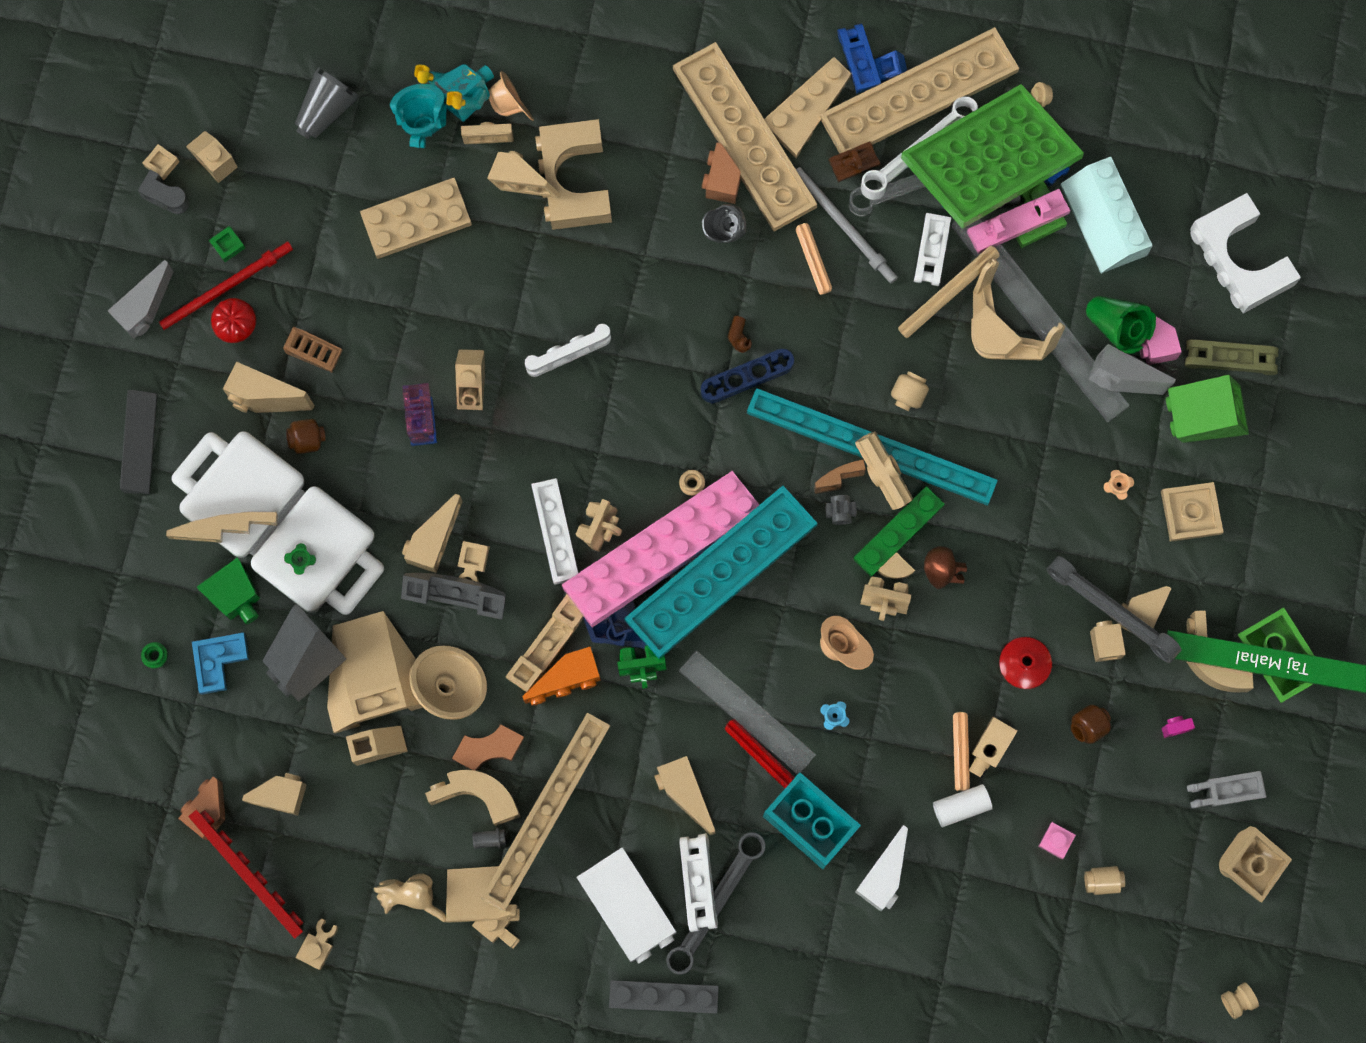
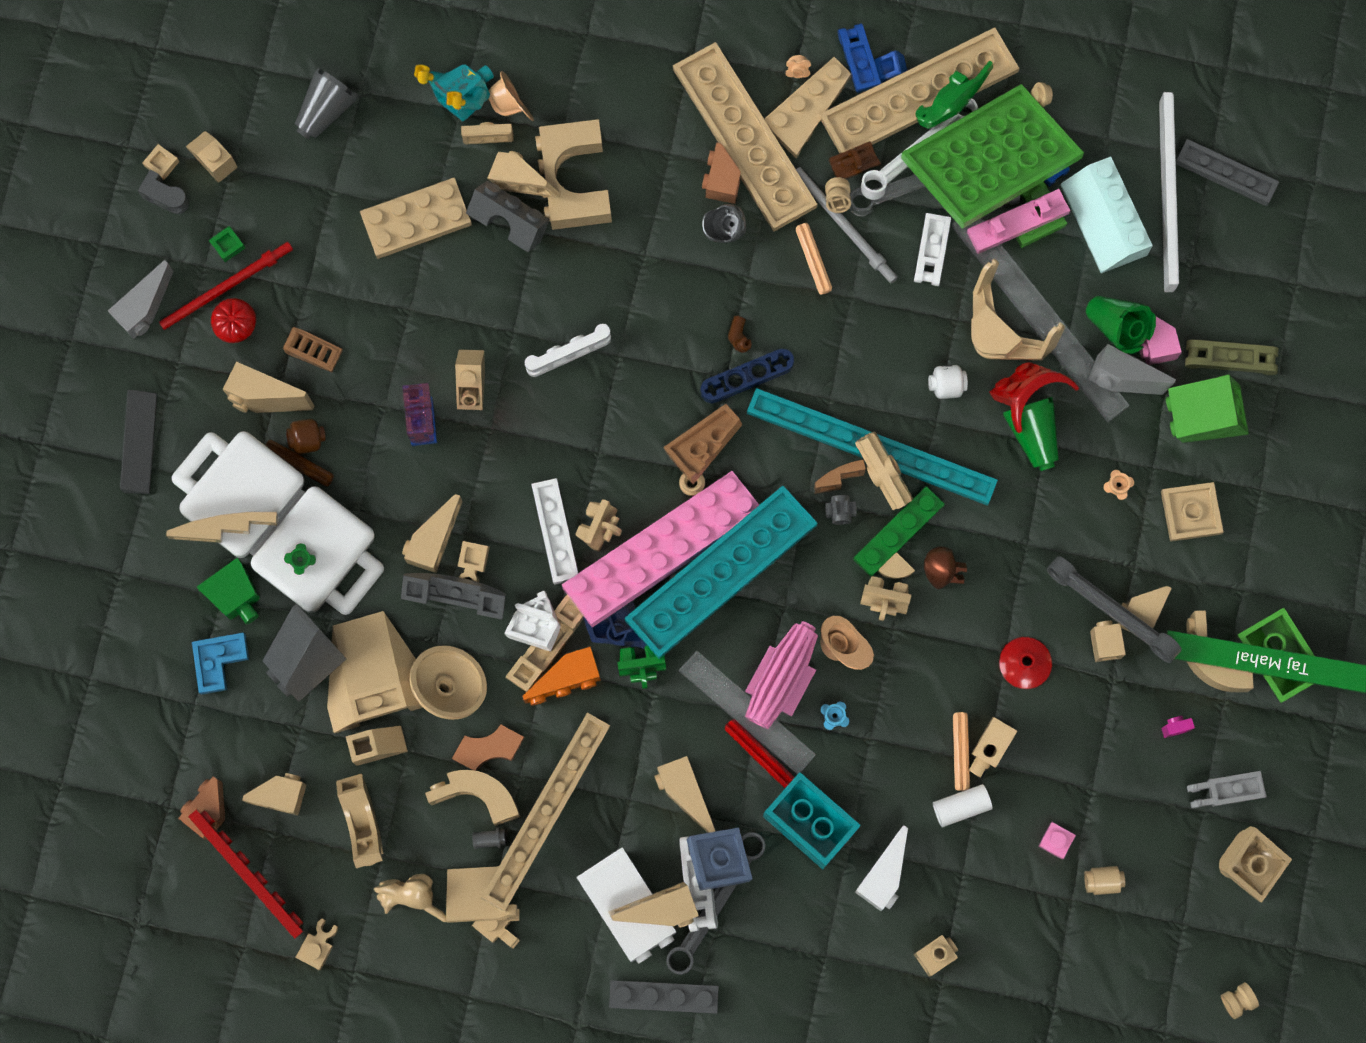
(148, 650): green plate -> none
(301, 464): none -> reddish brown axle
(361, 820): none -> tan arch
(419, 112): teal helmet -> none
(525, 223): none -> dark grey arch
(535, 623): none -> white slope
(666, 907): none -> tan slope
(703, 442): none -> medium nougat wing
(719, 859): none -> sand blue plate
(782, 676): none -> bright pink plate
(798, 67): none -> light nougat plate
(838, 195): none -> tan wheel
(909, 391): tan head -> none
(936, 955): none -> tan brick
(948, 292): tan axle -> none
(948, 381): none -> white head
(952, 98): none -> green animal
(1022, 384): none -> red piece
(1038, 433): none -> green cone
(1090, 724): reddish brown head -> none
(1169, 194): none -> white tile
(1227, 172): none -> dark grey plate
(1246, 287): white arch -> none

